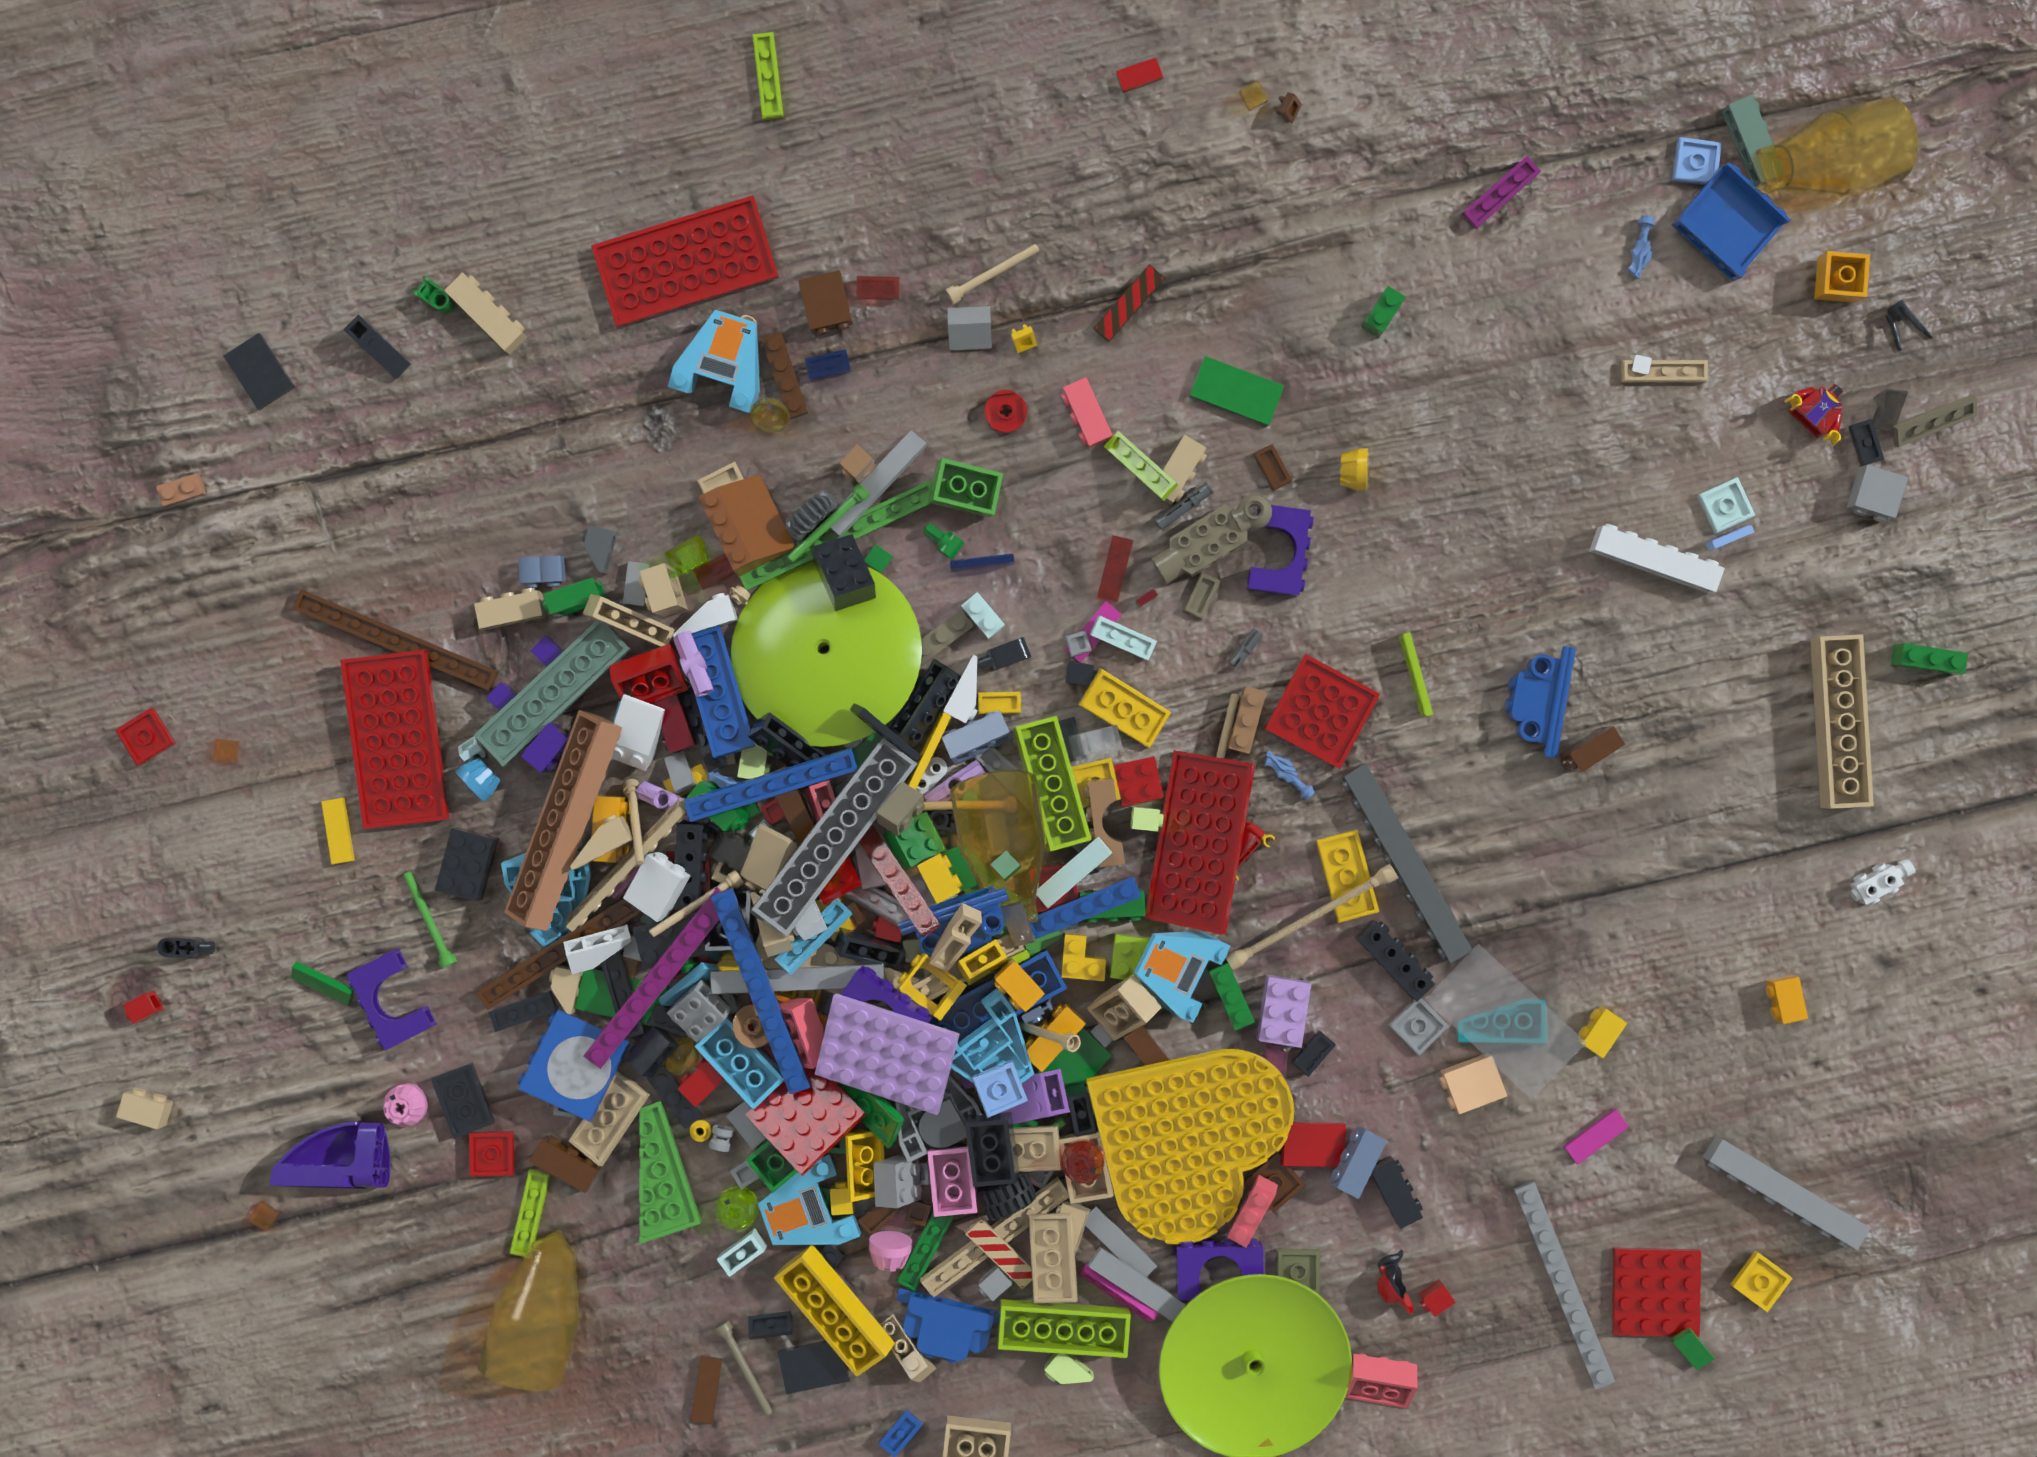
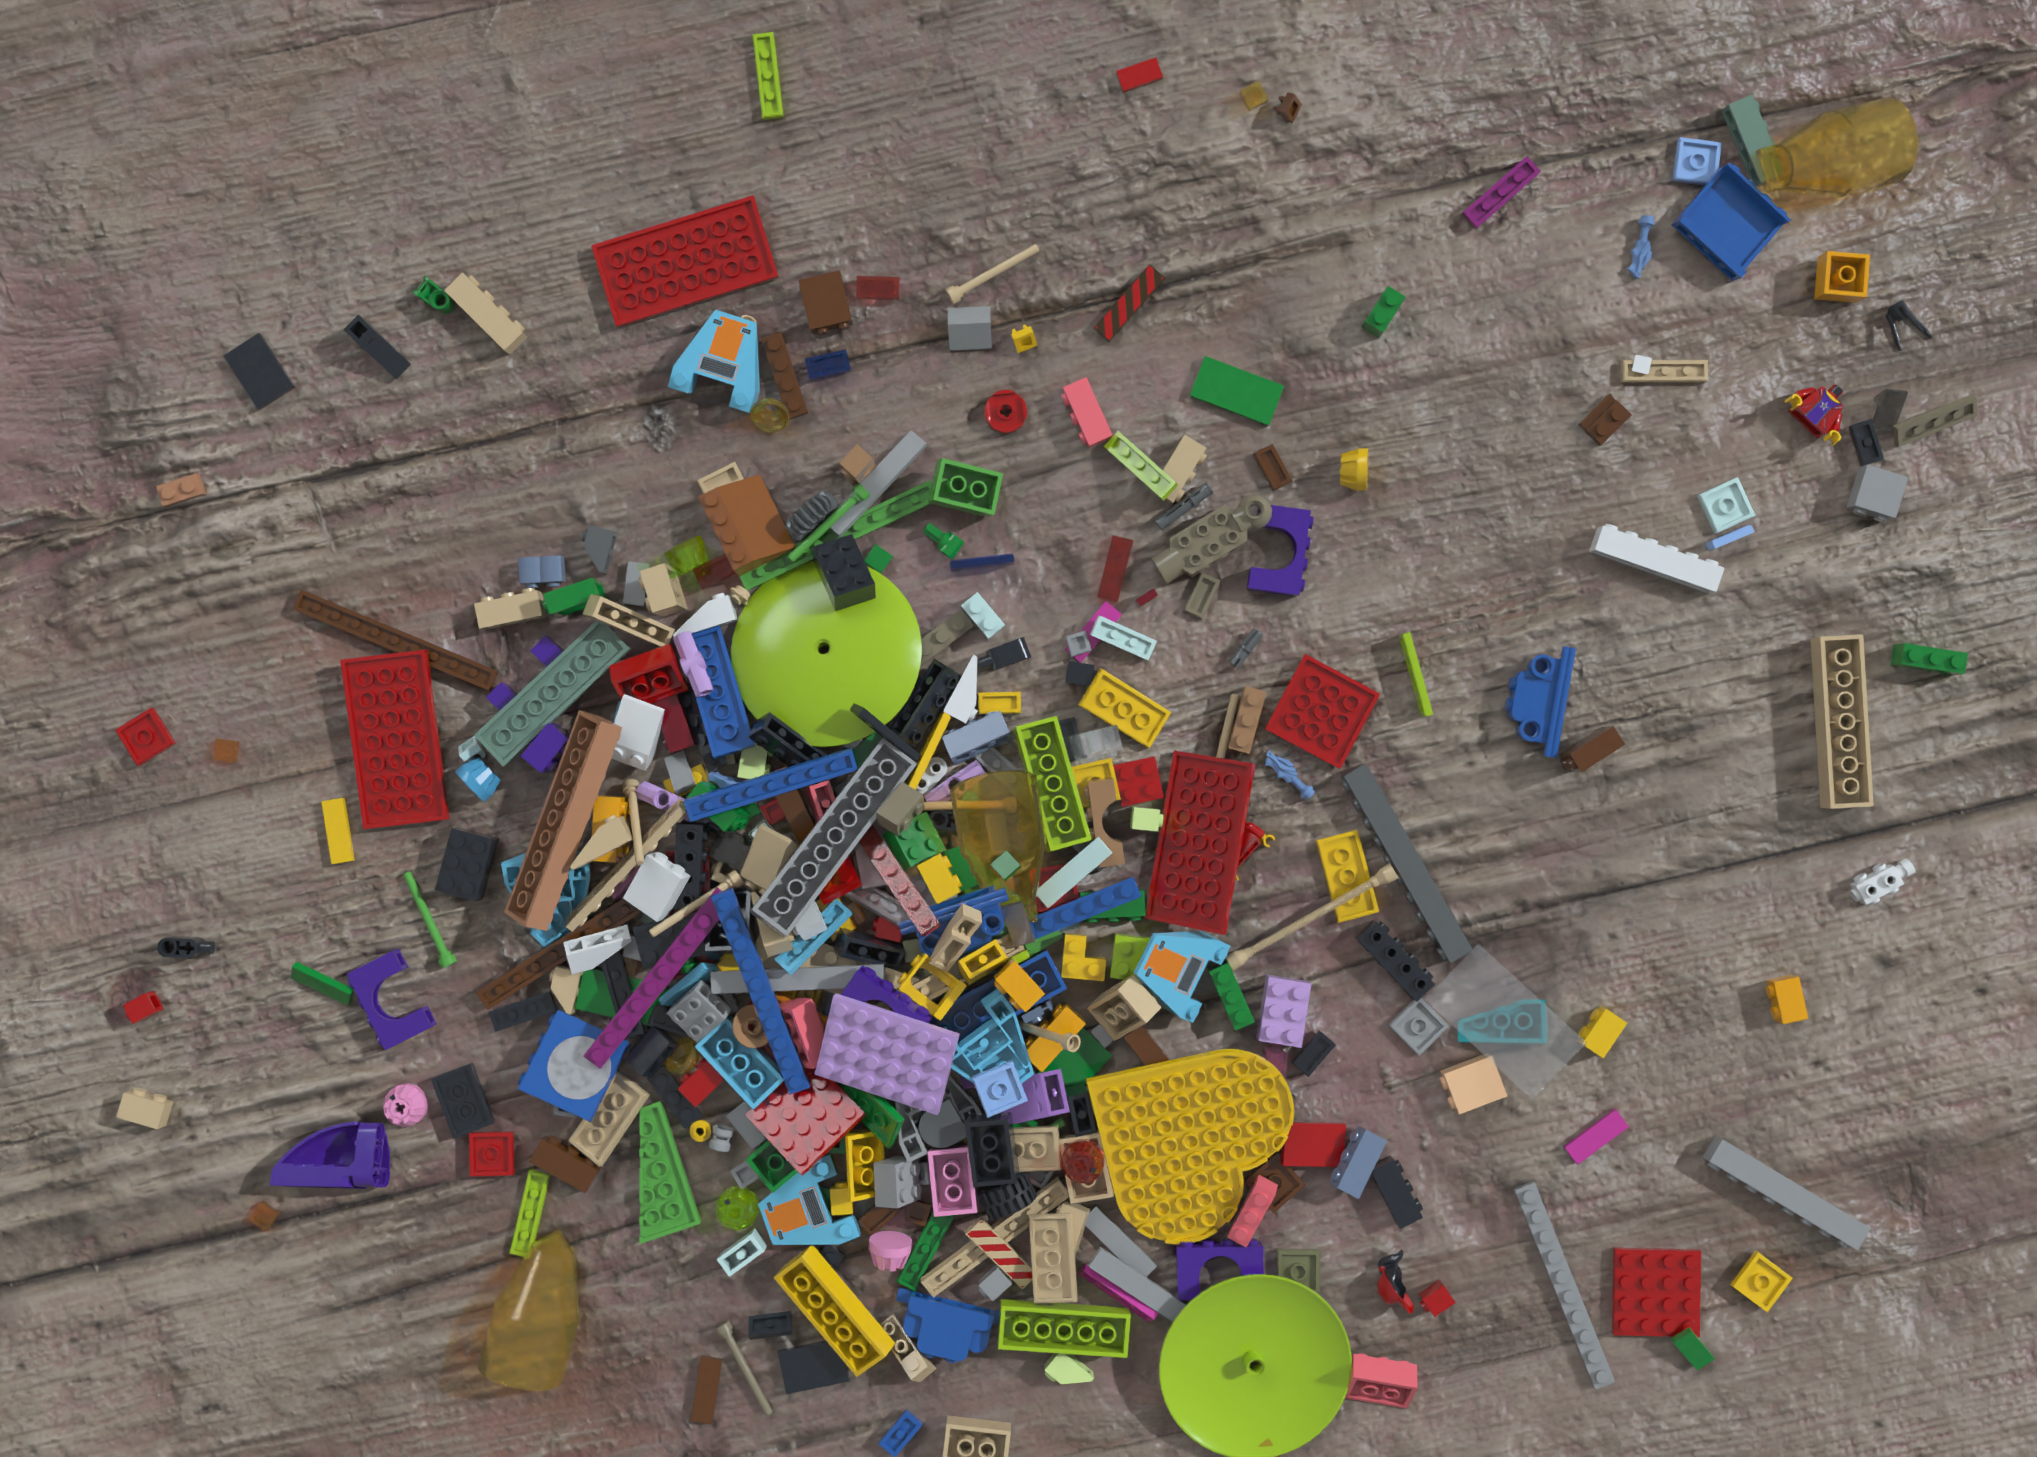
(1605, 419): none -> reddish brown plate

